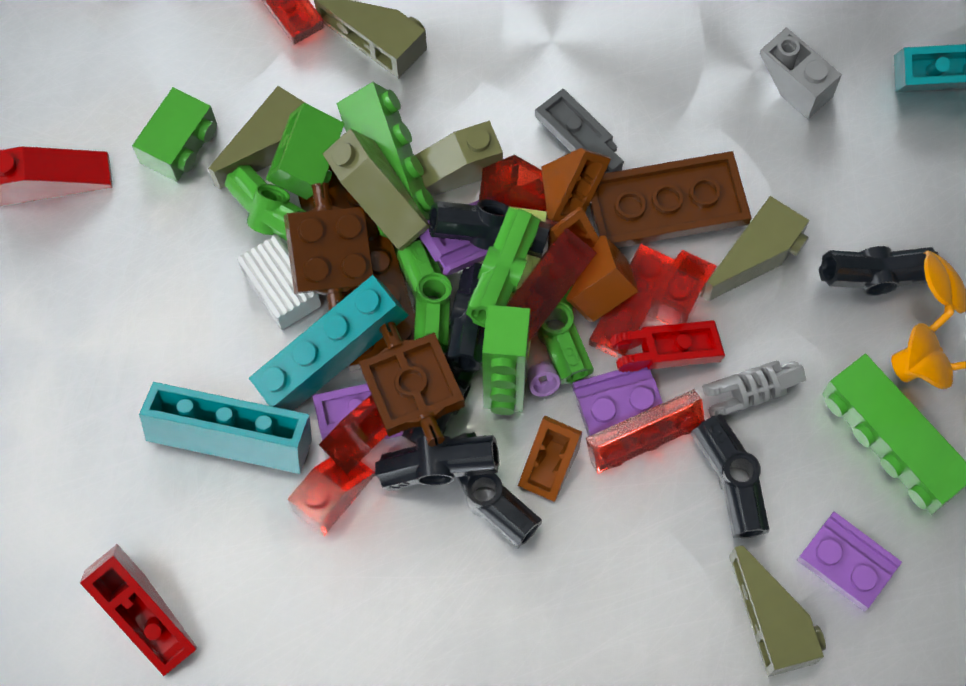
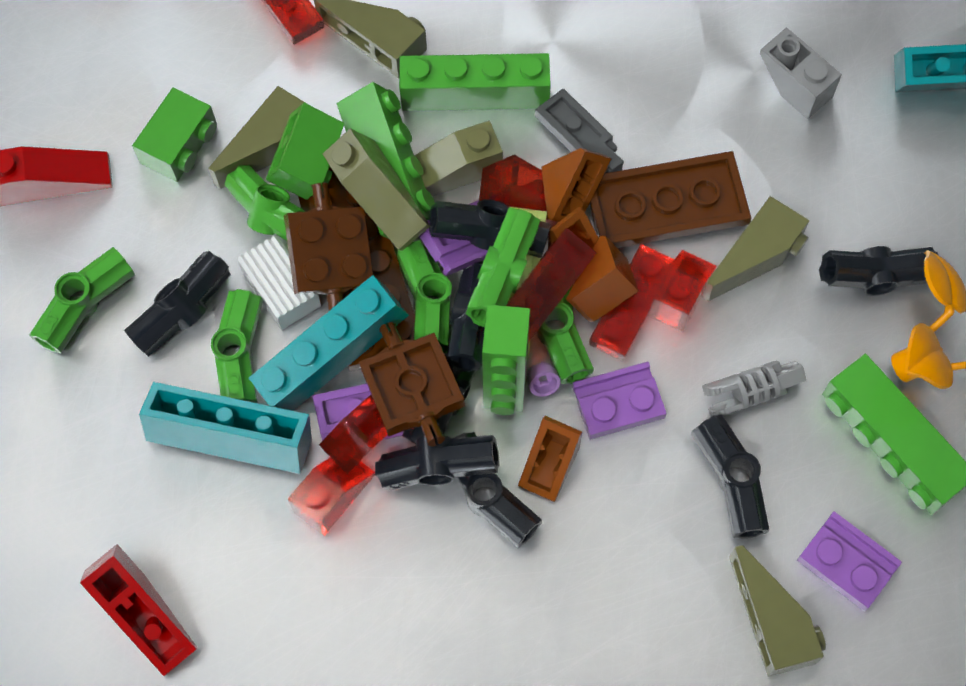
(65, 315): none -> bright green piece
(179, 303): none -> black piece
(237, 328): none -> bright green piece
(474, 81): none -> bright green brick
(645, 431): clear red plate -> none
(669, 346): red hinge -> none

